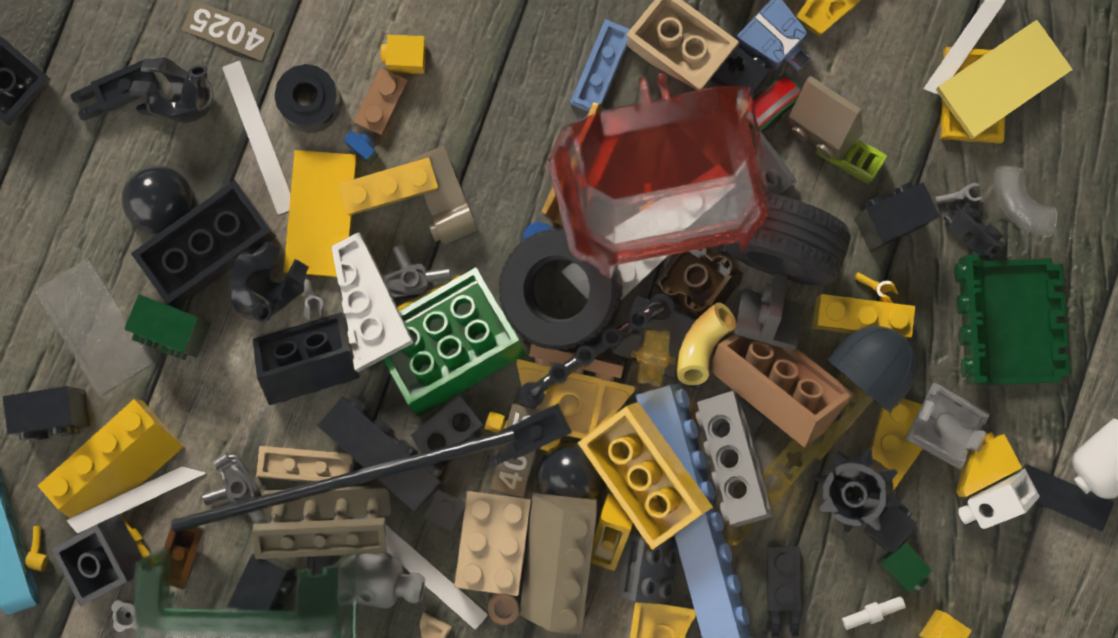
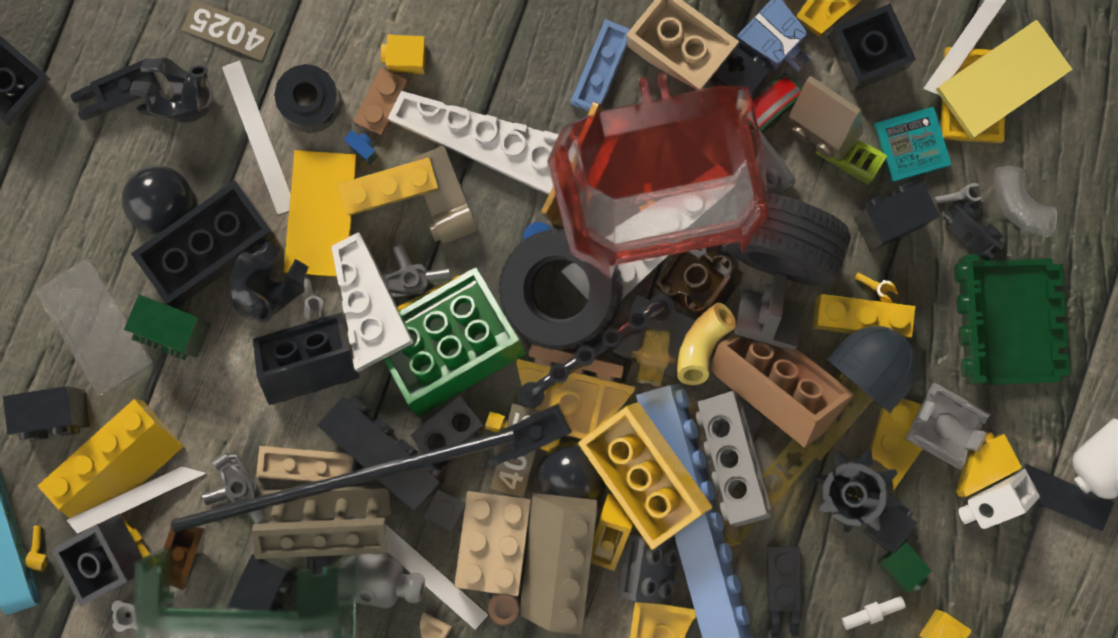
(485, 139): none -> white wing
(871, 47): none -> black brick
(912, 144): none -> teal tile

